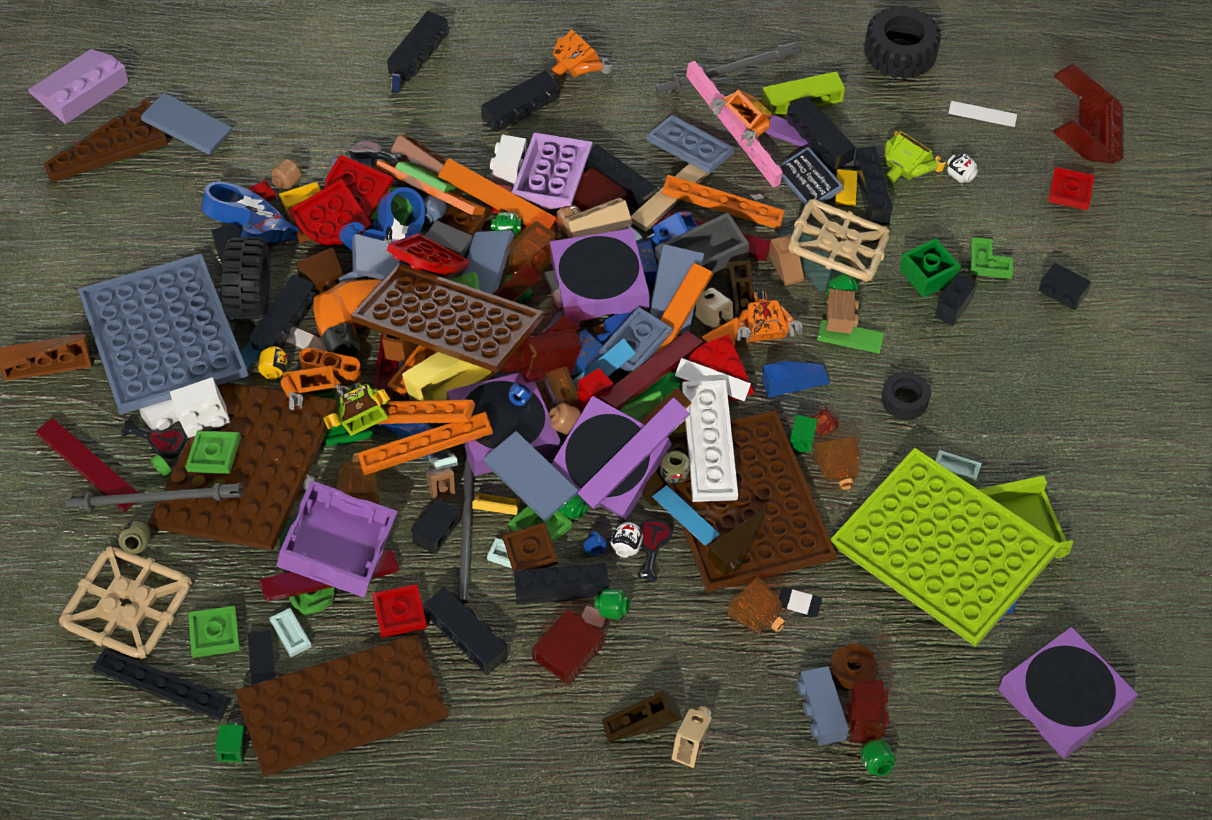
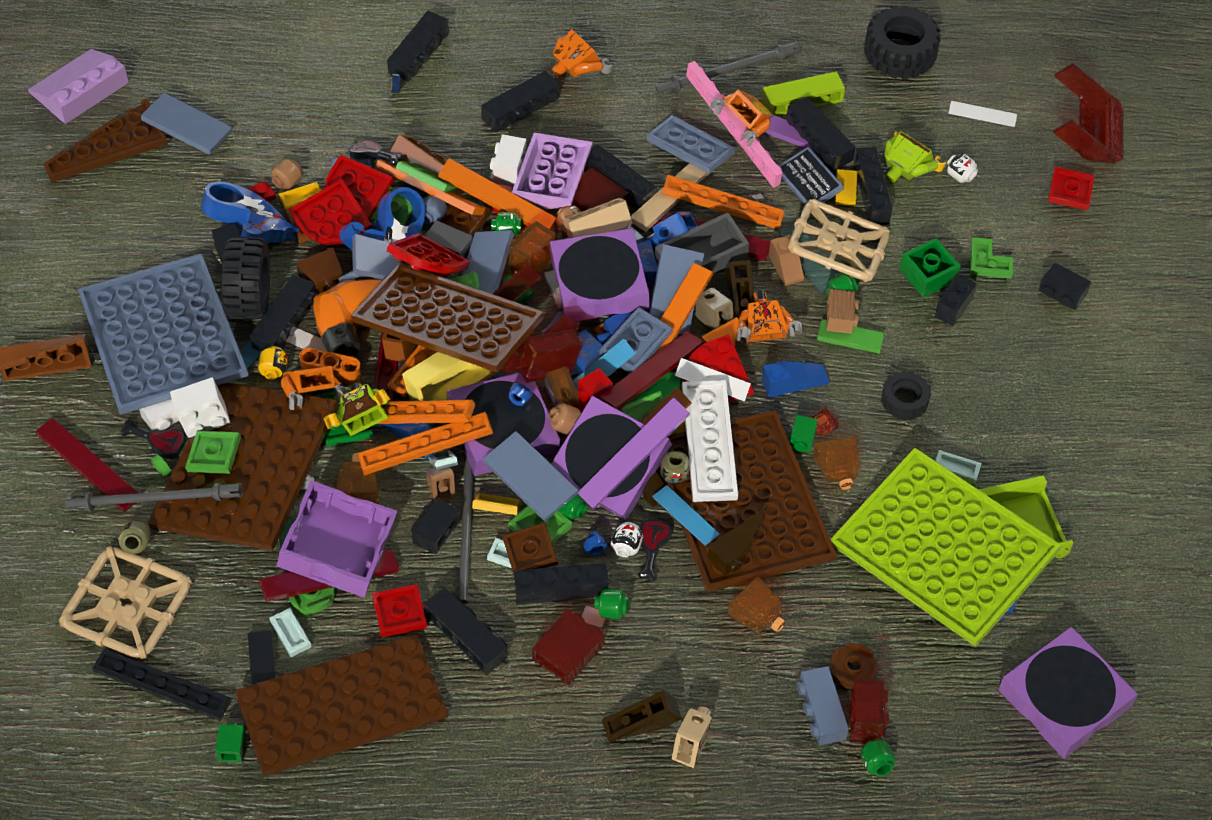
(213, 631): bright green plate -> none
(800, 601): sticker -> none

